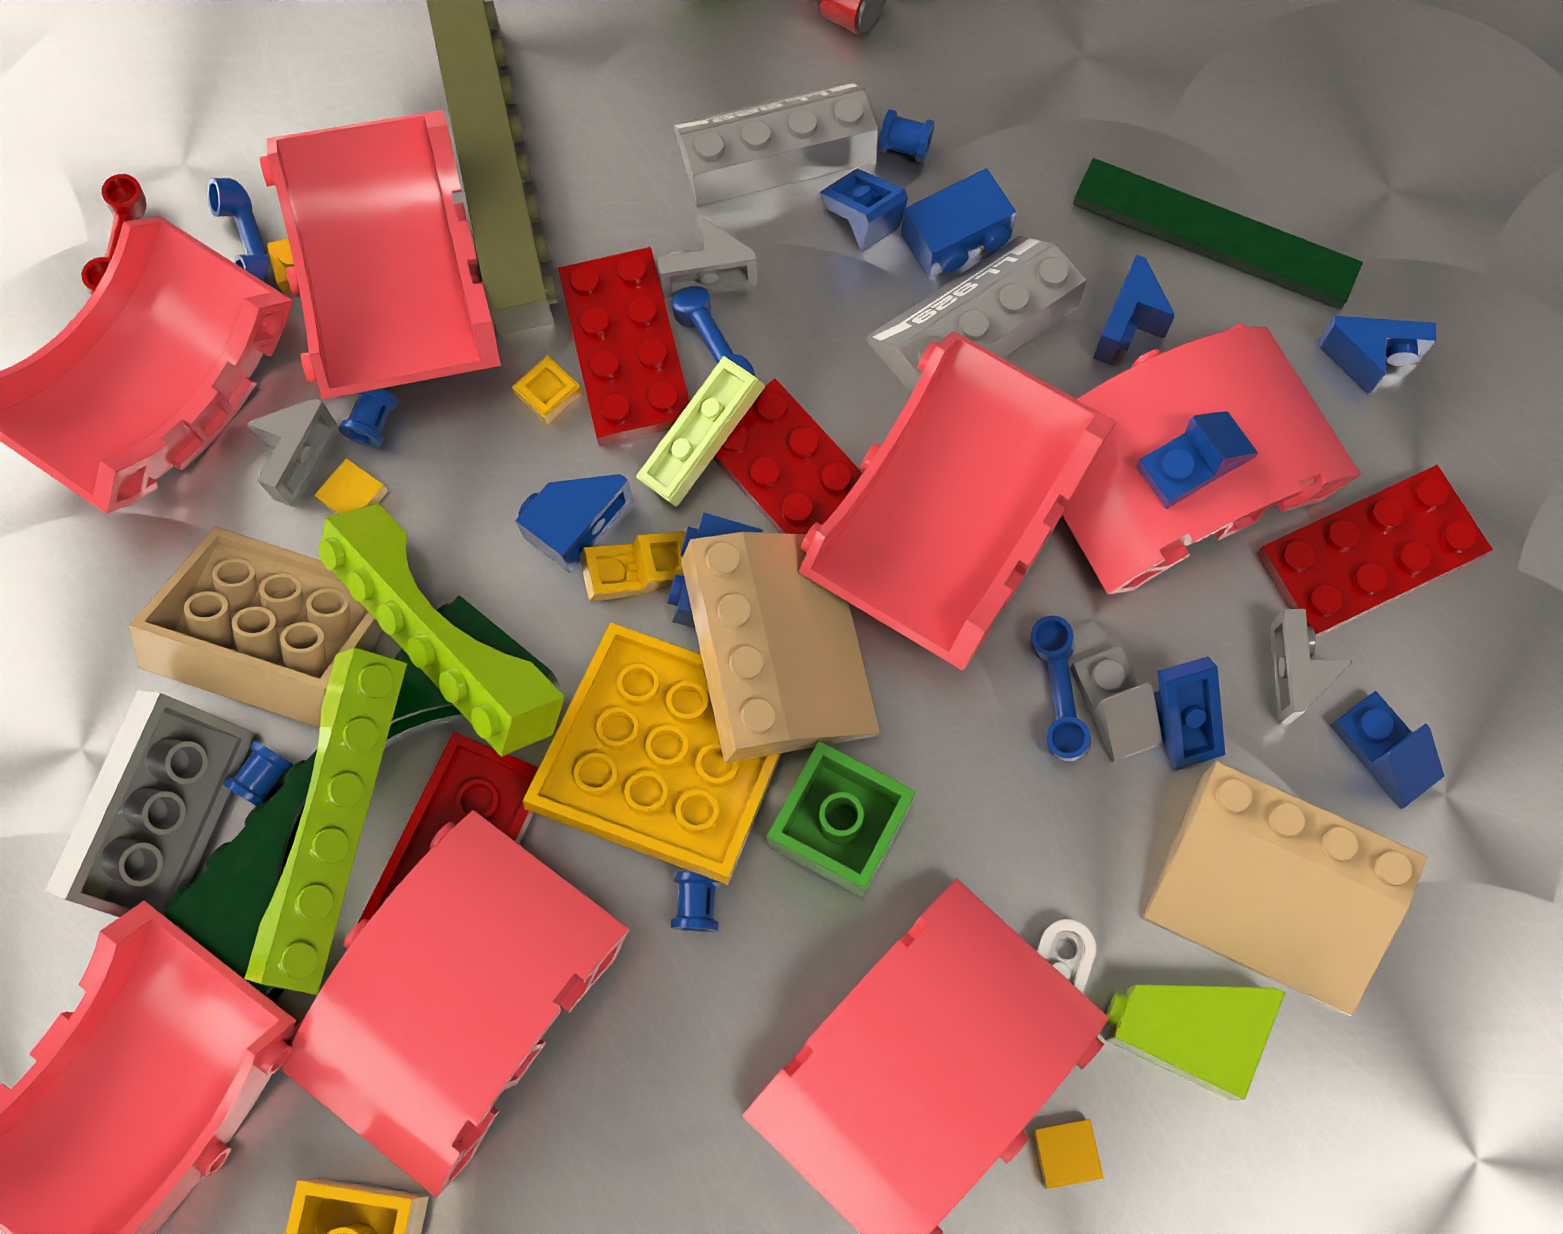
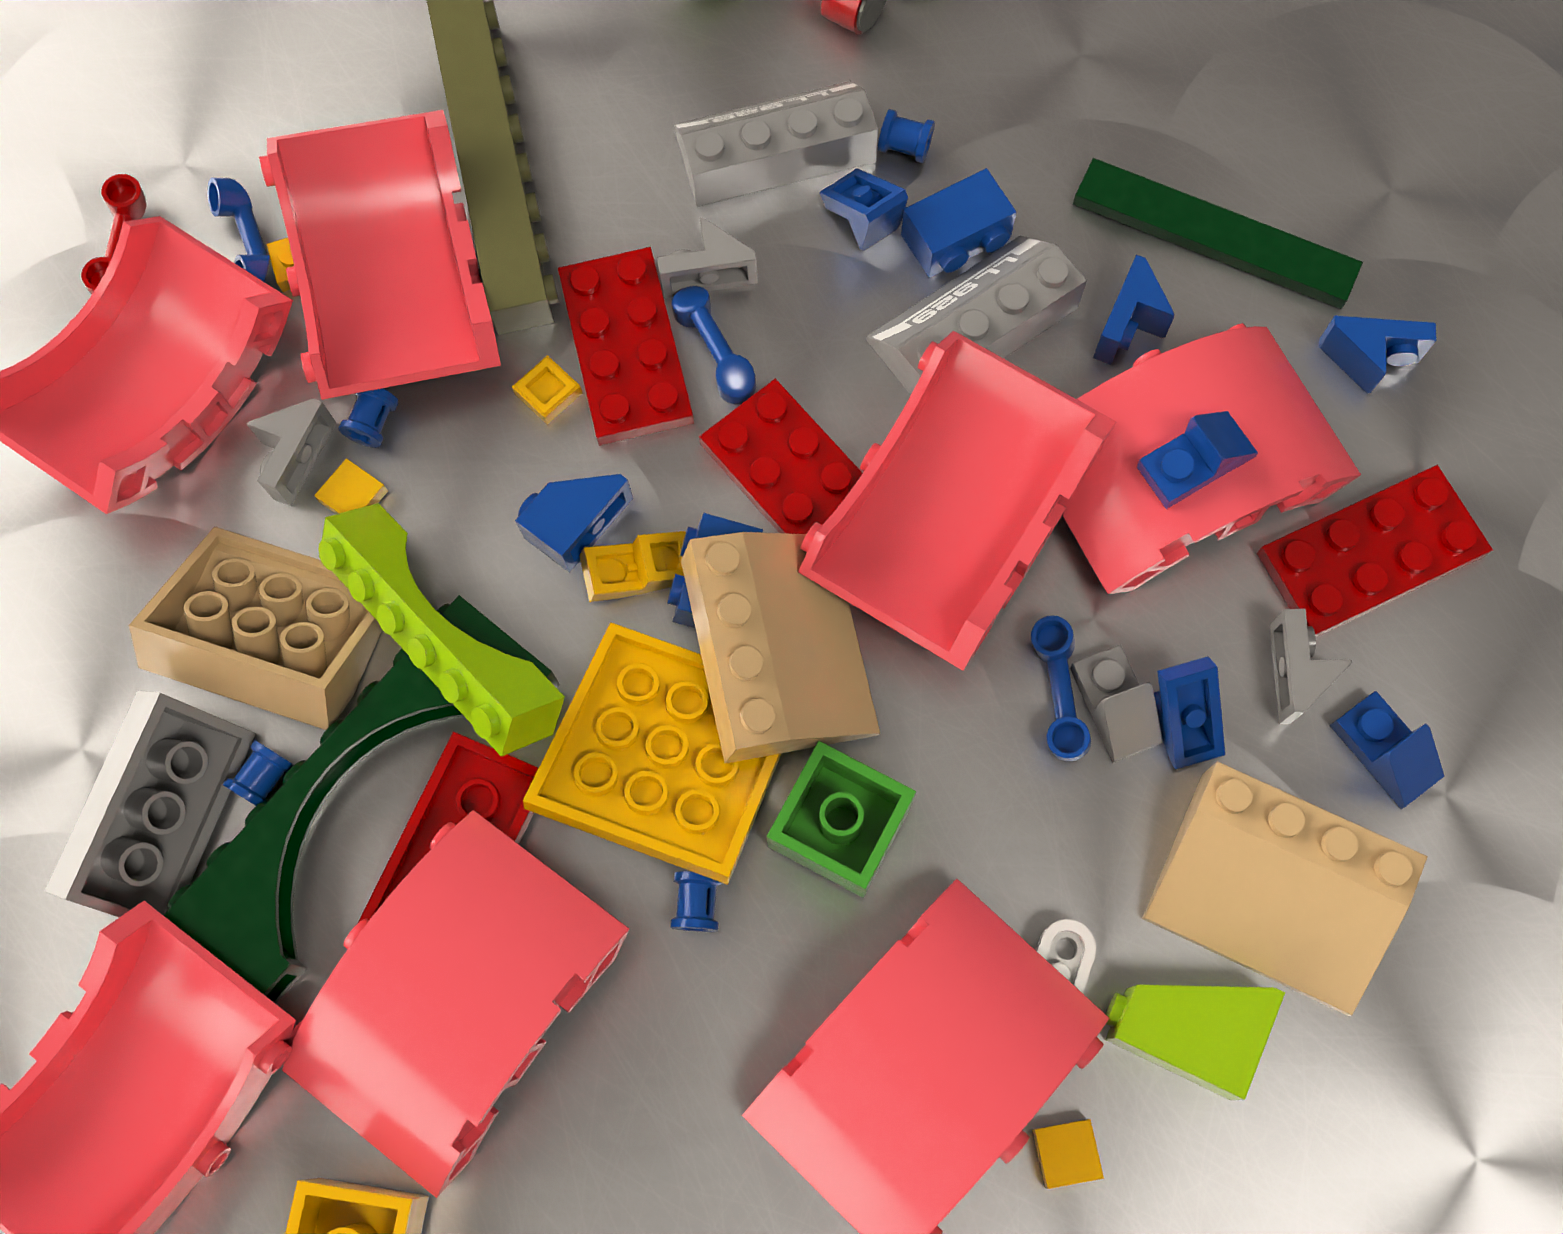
(309, 896): lime arch -> none
(700, 431): yellowish green tile -> none

